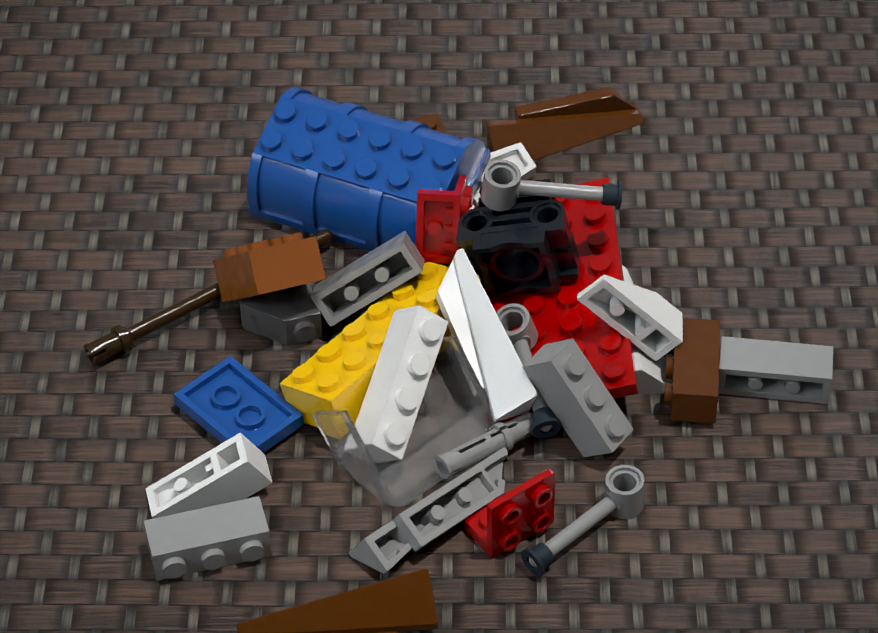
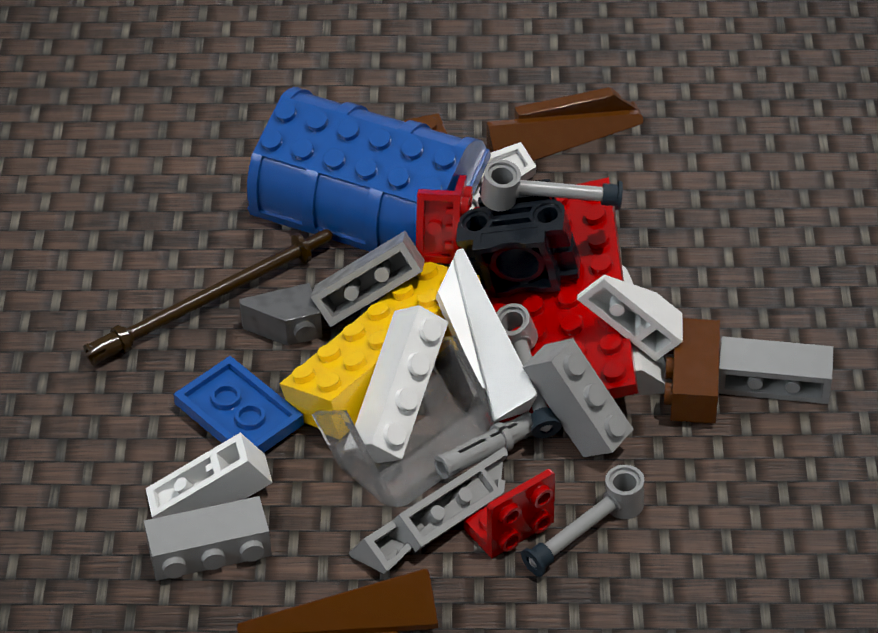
(268, 266): dark orange brick -> none

